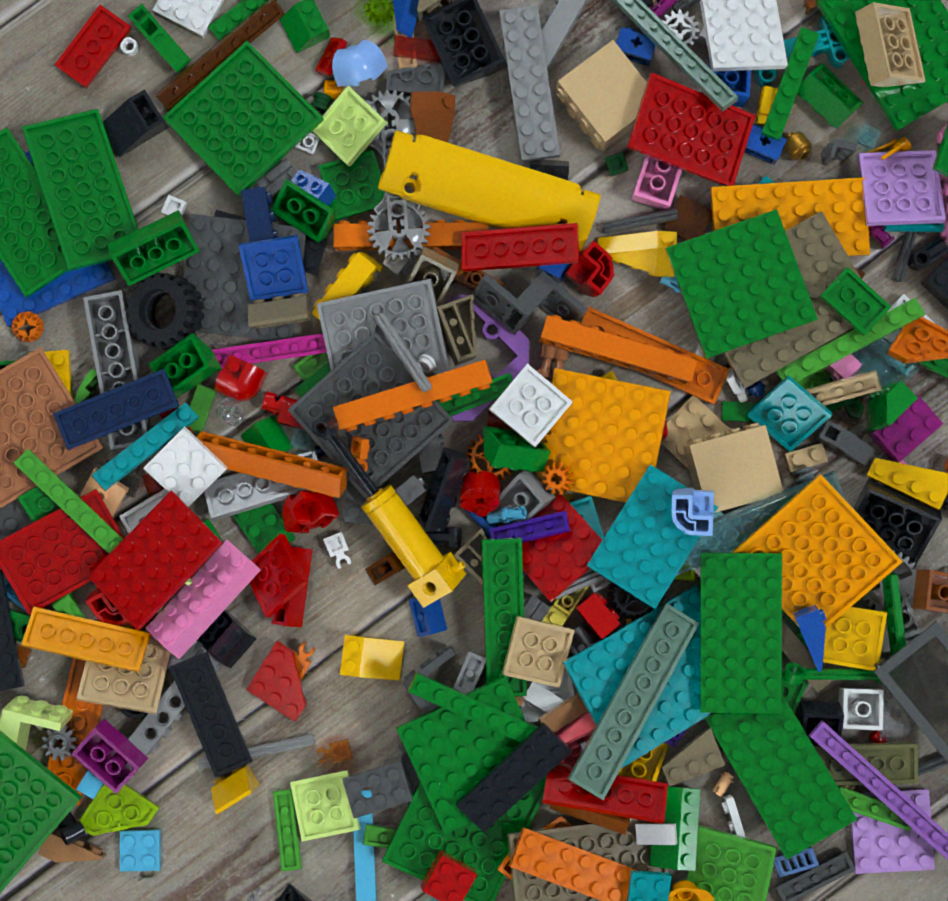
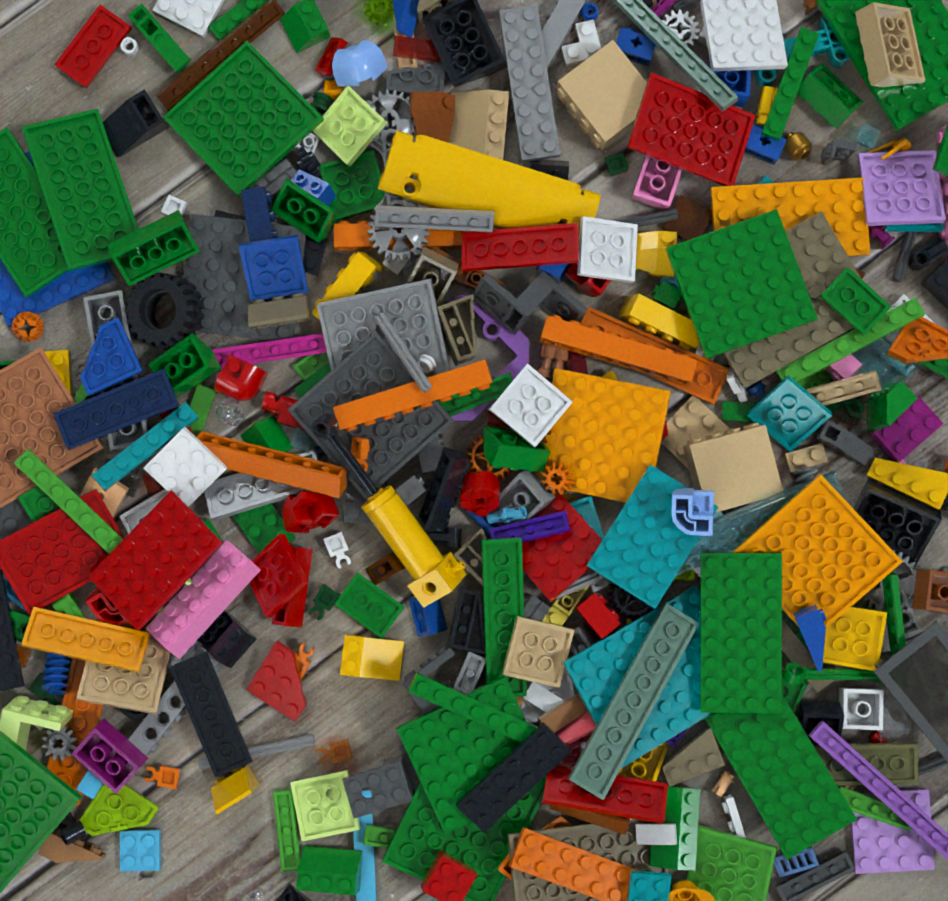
(36, 688): none -> dark green plate
(54, 674): none -> blue piece
(110, 359): none -> blue plate
(166, 777): none -> orange plate
(307, 162): none -> black gear
(325, 600): none -> dark green plate
(329, 870): none -> green slope
(369, 605): none -> green plate
(434, 218): none -> light grey plate
(467, 623): none -> black wedge
(480, 121): none -> tan slope
(576, 363): none -> dark red plate
(587, 44): none -> white plate
(589, 7): none -> blue plate
(607, 249): none -> white plate
(659, 321): none -> yellow wedge
(666, 295): none -> green brick

